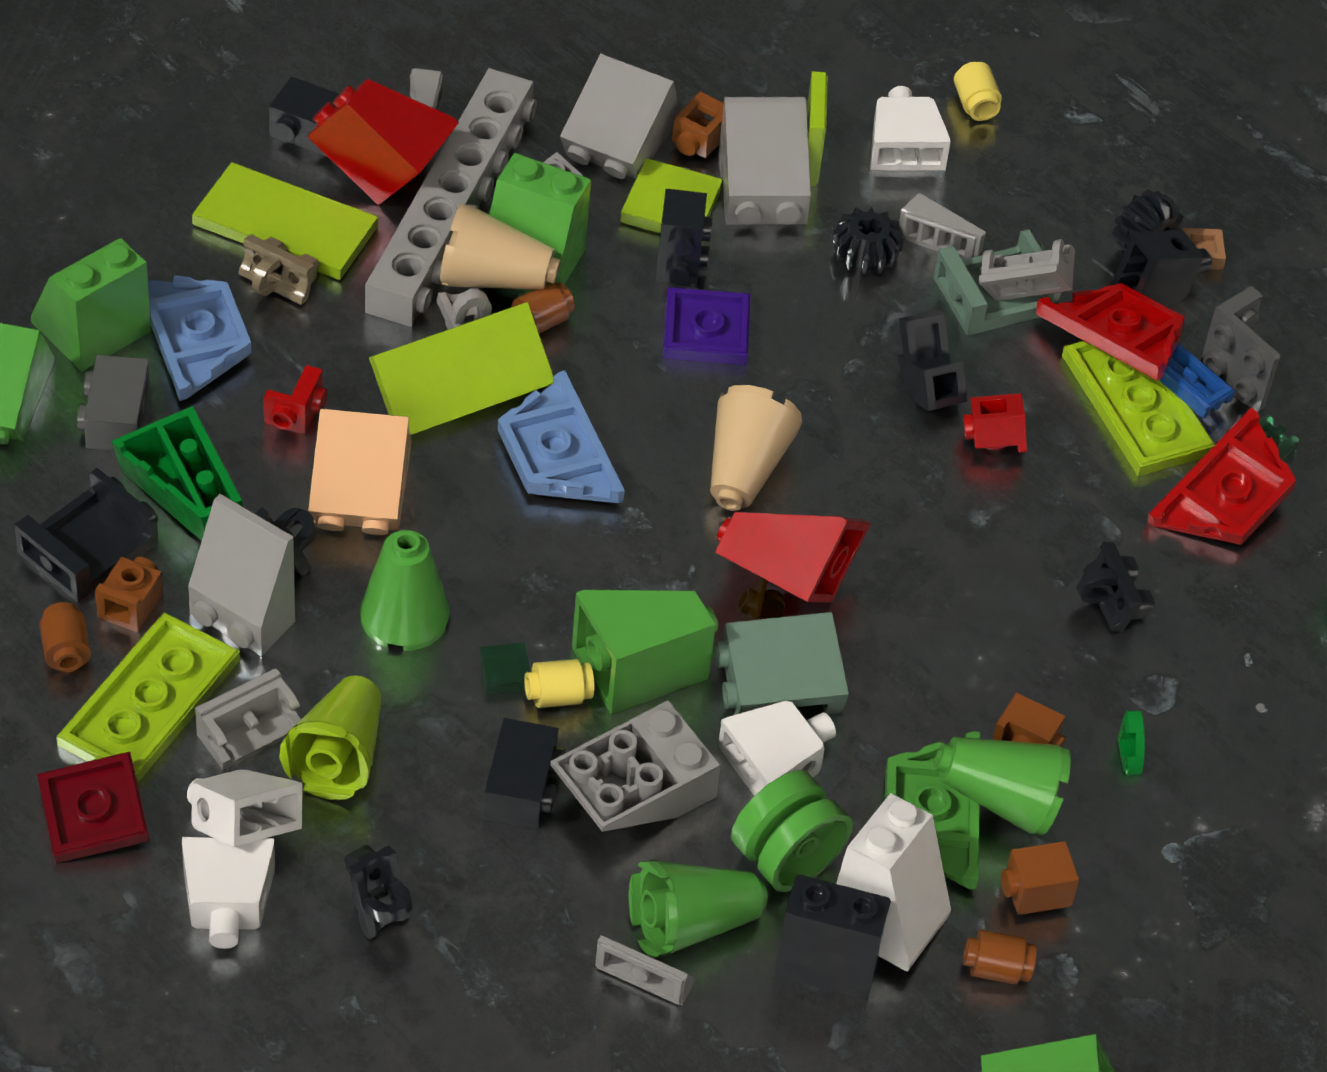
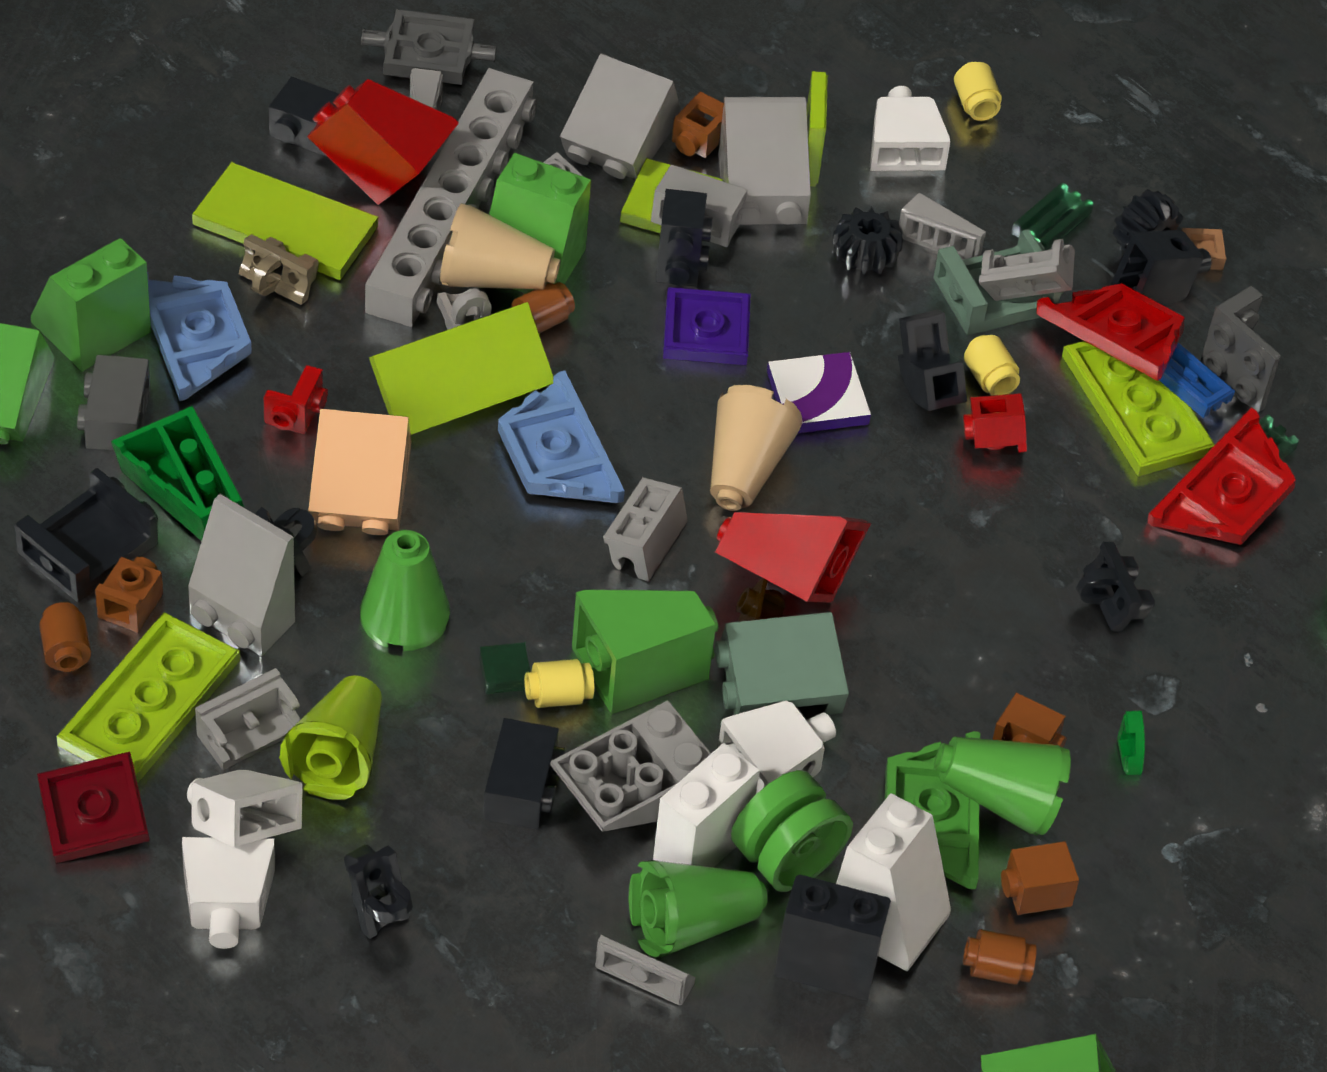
(429, 44): none -> dark grey plate
(647, 526): none -> light grey hinge
(702, 808): none -> white brick
(722, 200): none -> light grey hinge
(822, 389): none -> tile
(992, 365): none -> light yellow brick
(1063, 201): none -> clear green tile

